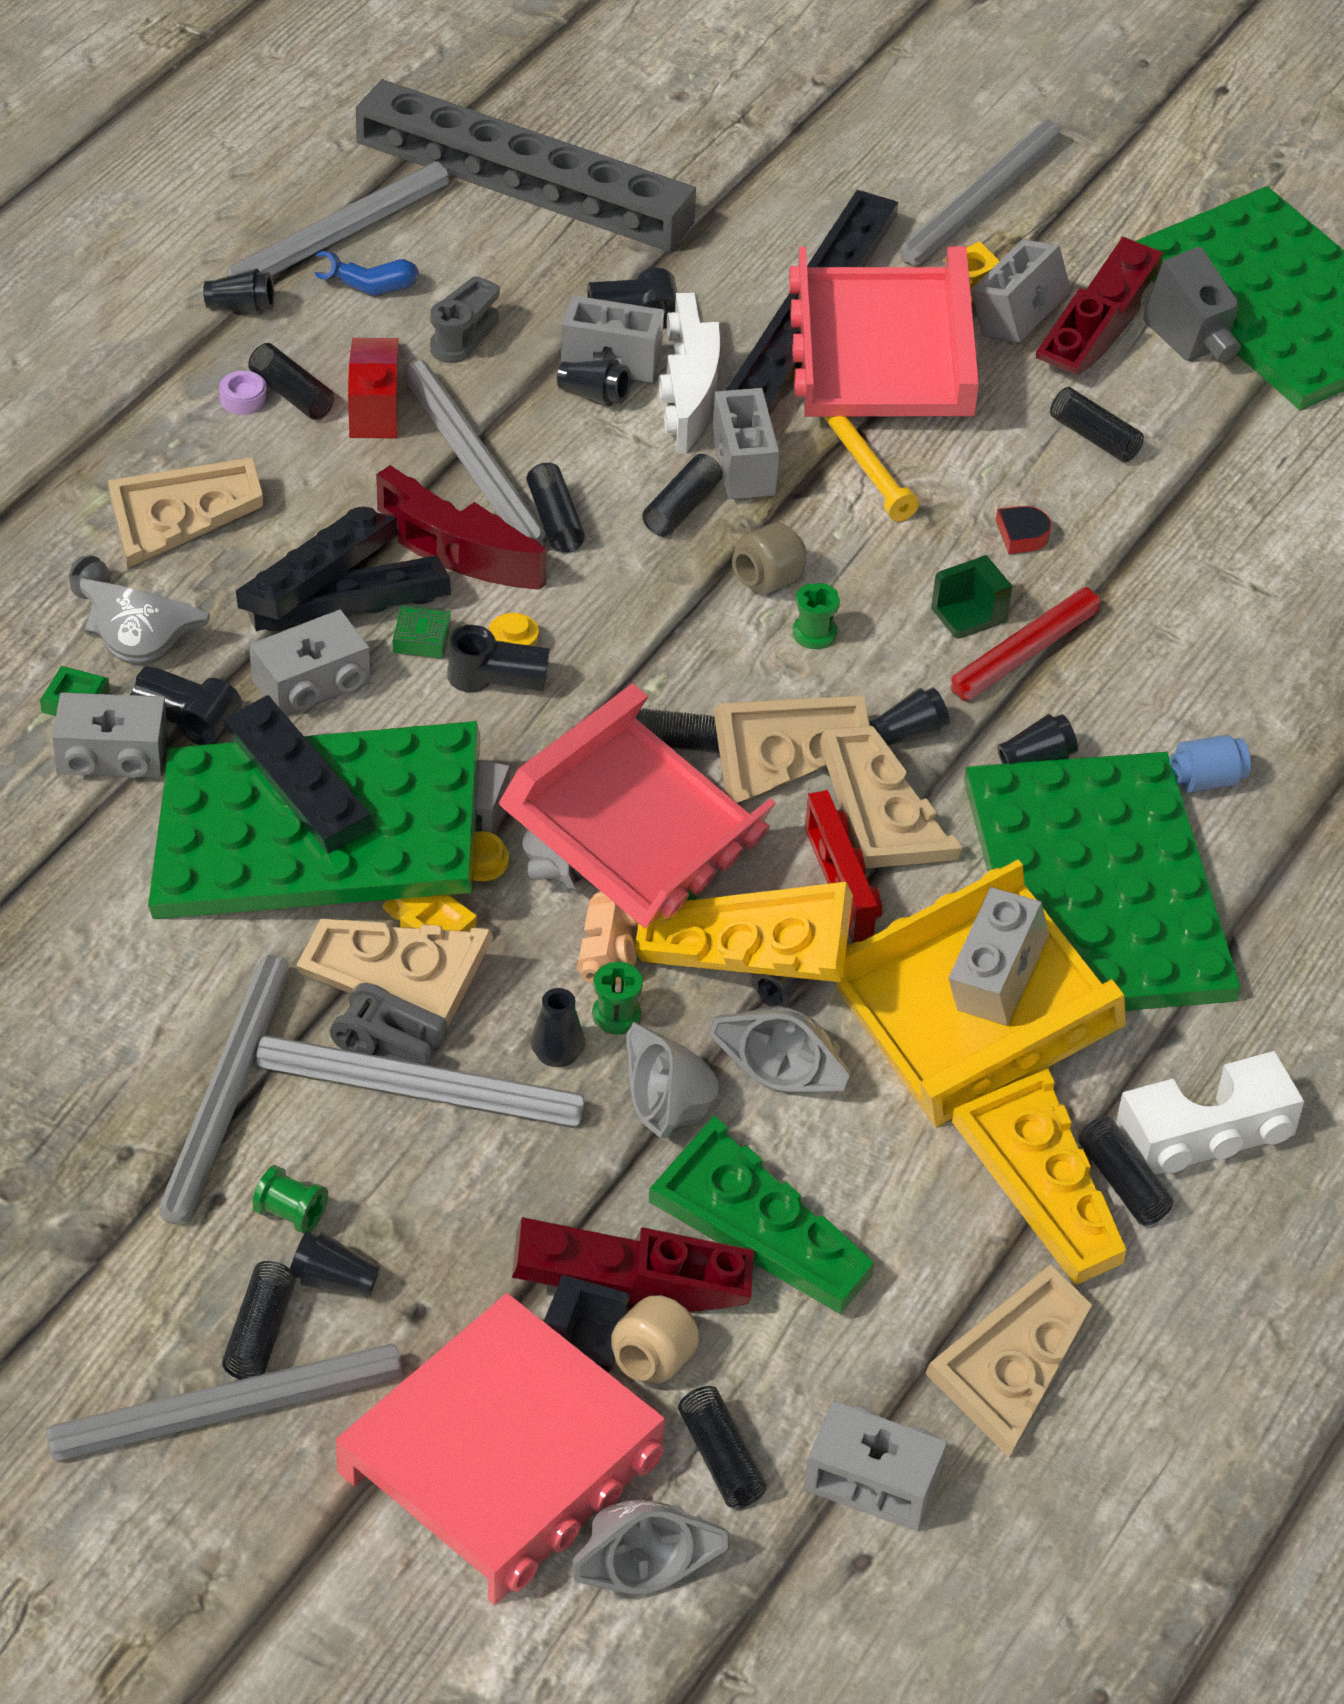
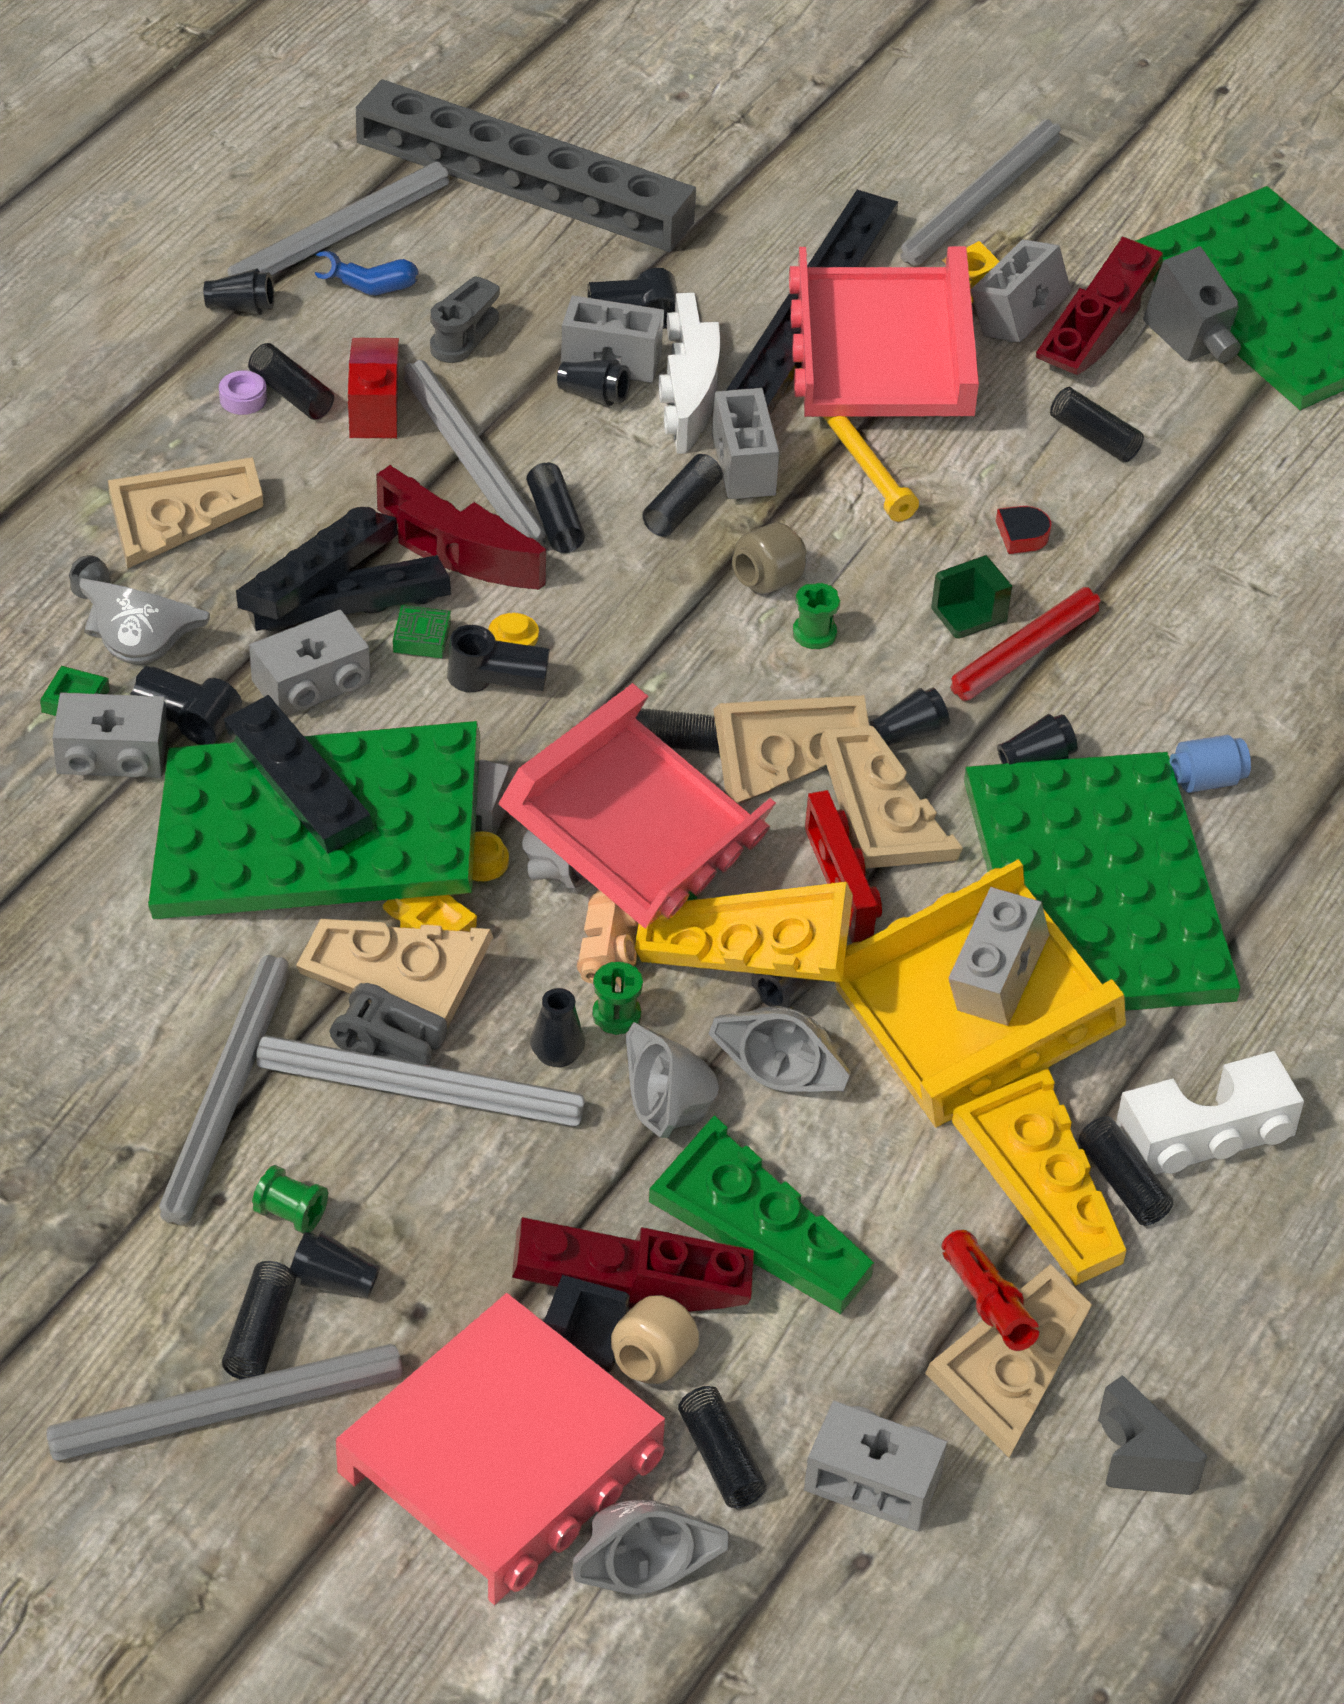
(997, 1300): none -> red pin
(1153, 1449): none -> dark grey slope

